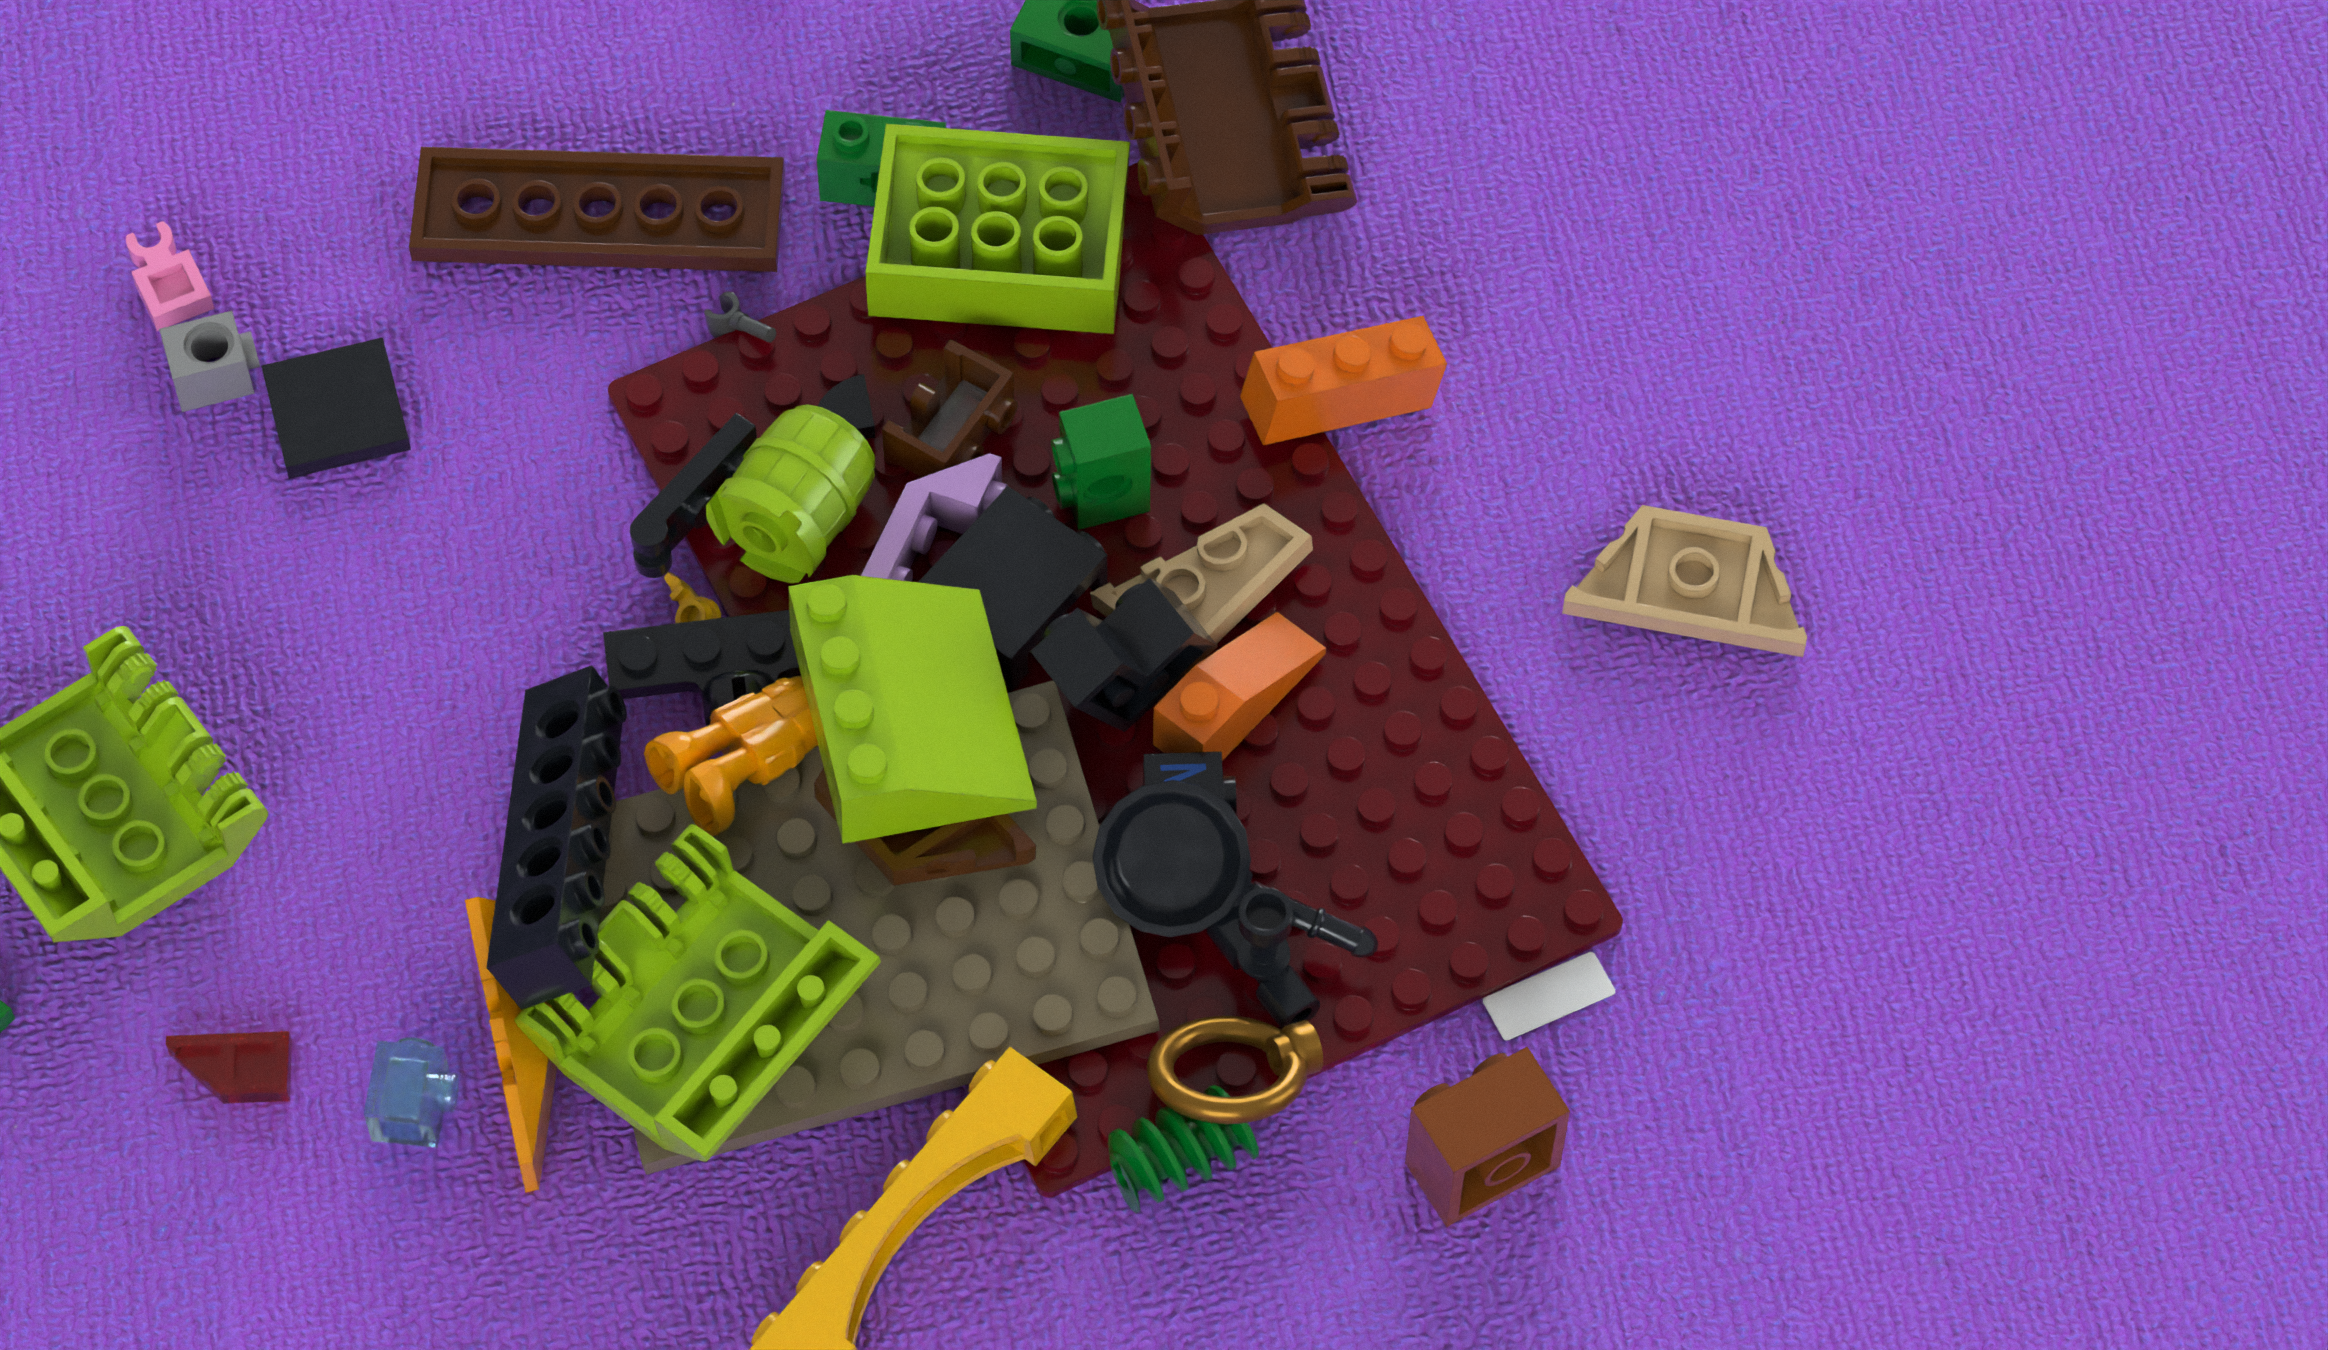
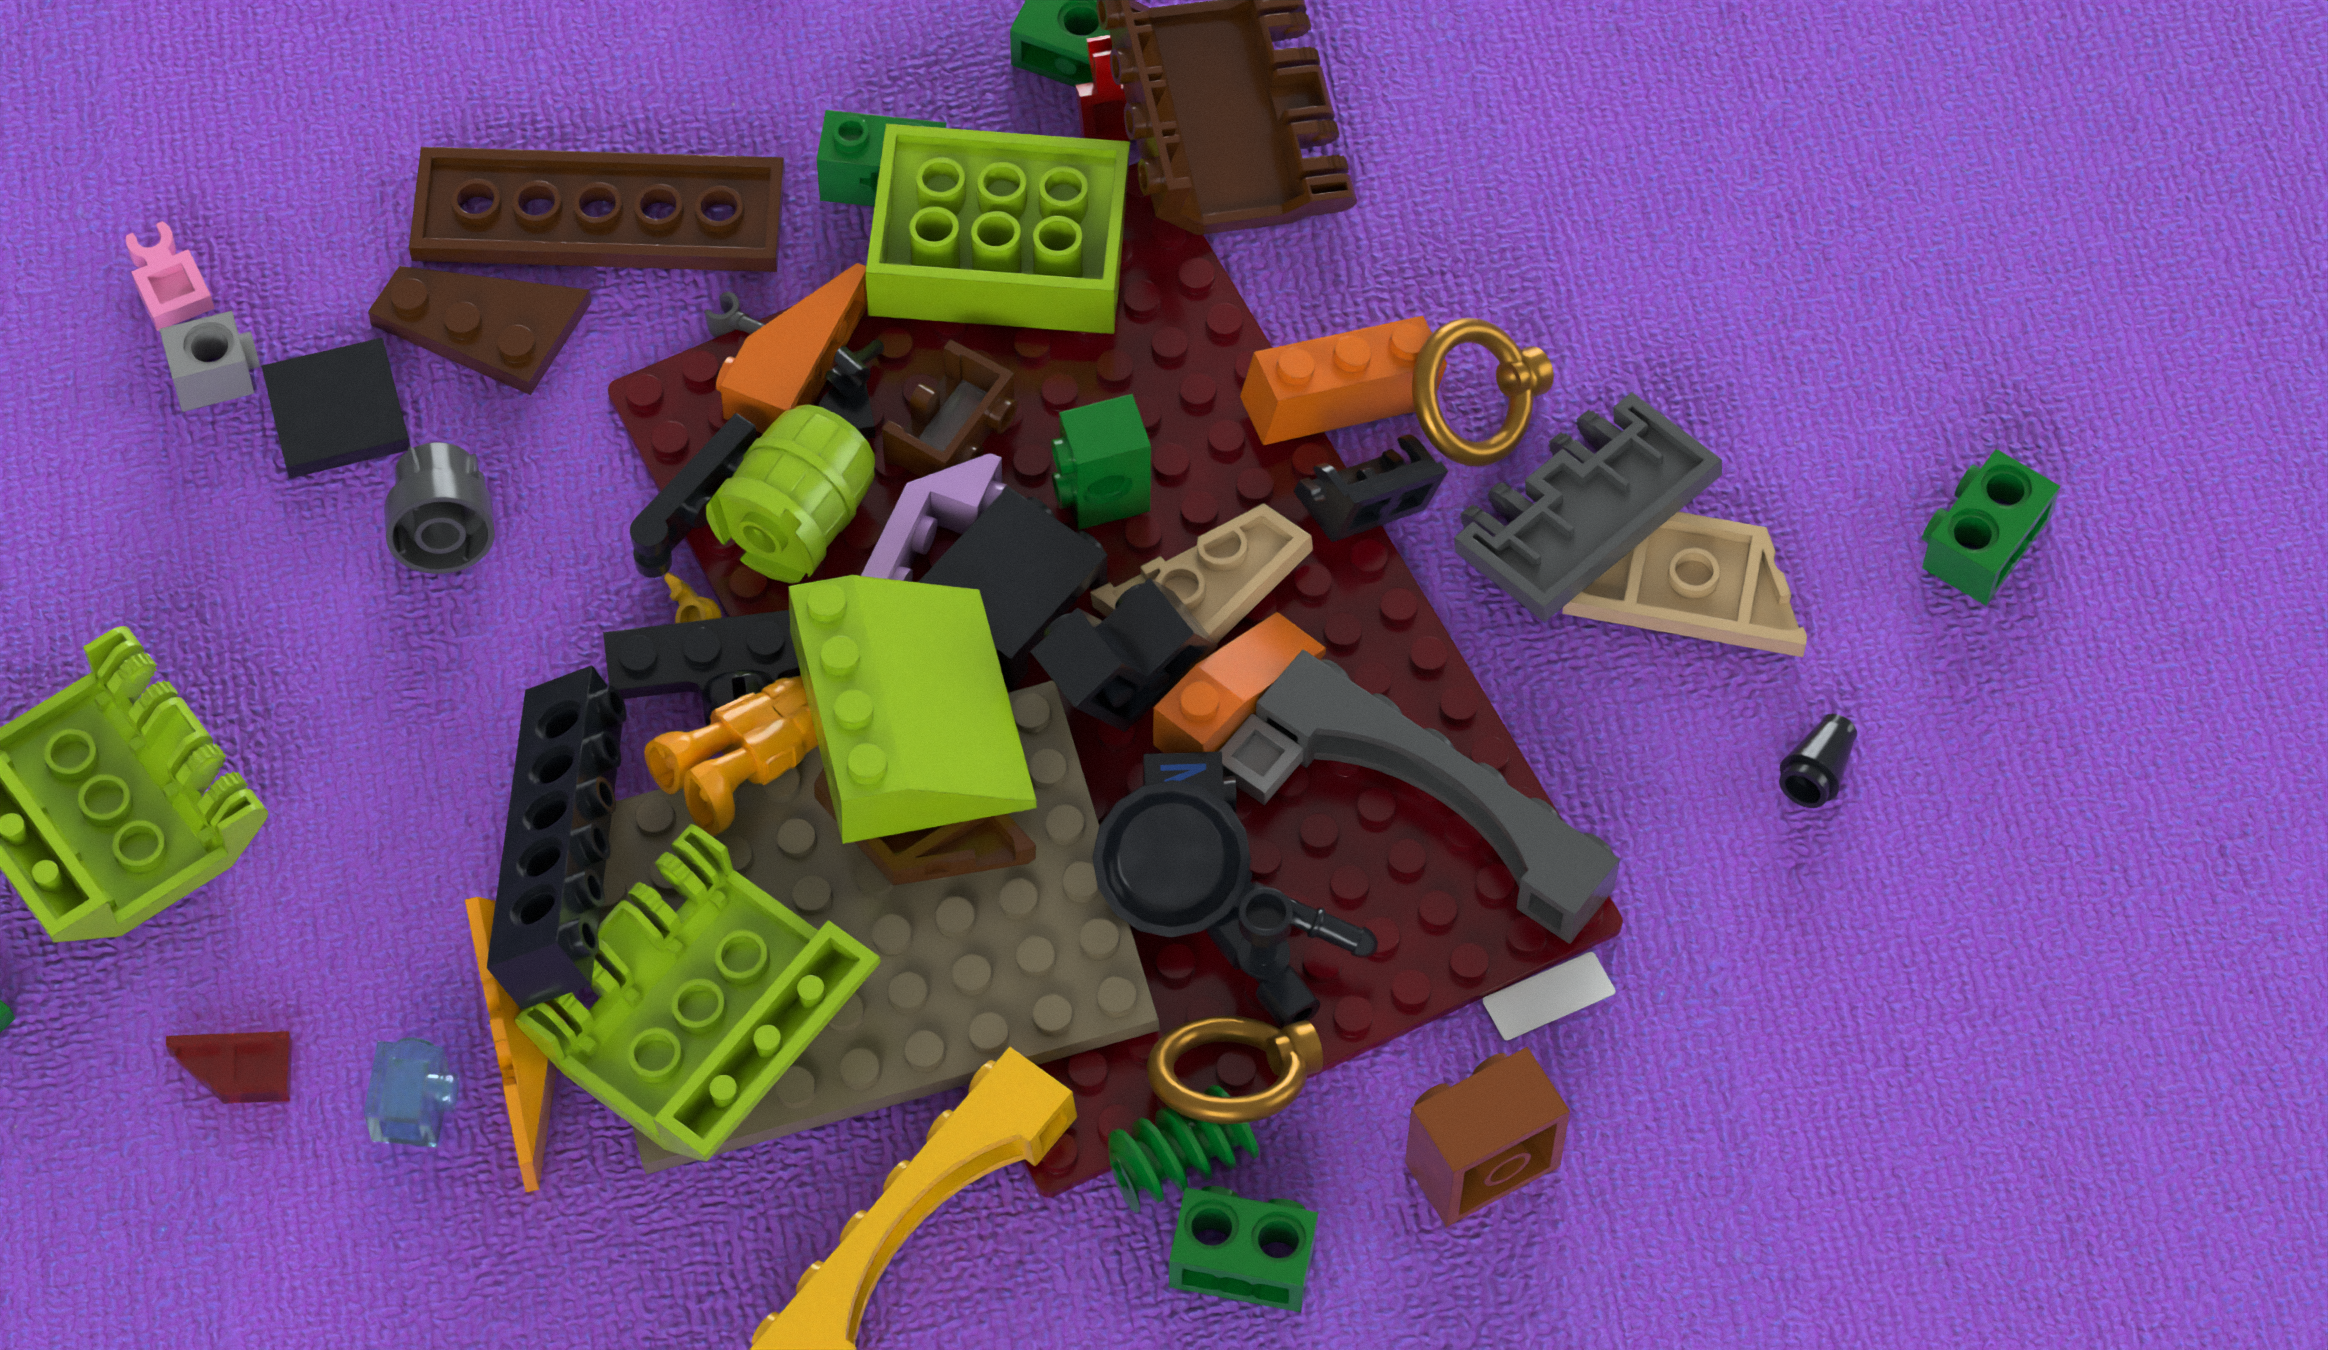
(438, 510): none -> dark grey piece
(482, 322): none -> reddish brown wing
(790, 355): none -> orange slope
(851, 371): none -> black hand
(1101, 101): none -> red plate
(1238, 1265): none -> green brick
(1260, 758): none -> light grey plate
(1371, 491): none -> black hinge
(1519, 376): none -> pearl gold piece
(1557, 868): none -> dark grey arch
(1586, 505): none -> dark grey hinge
(1818, 762): none -> black cone
(1998, 530): none -> green brick

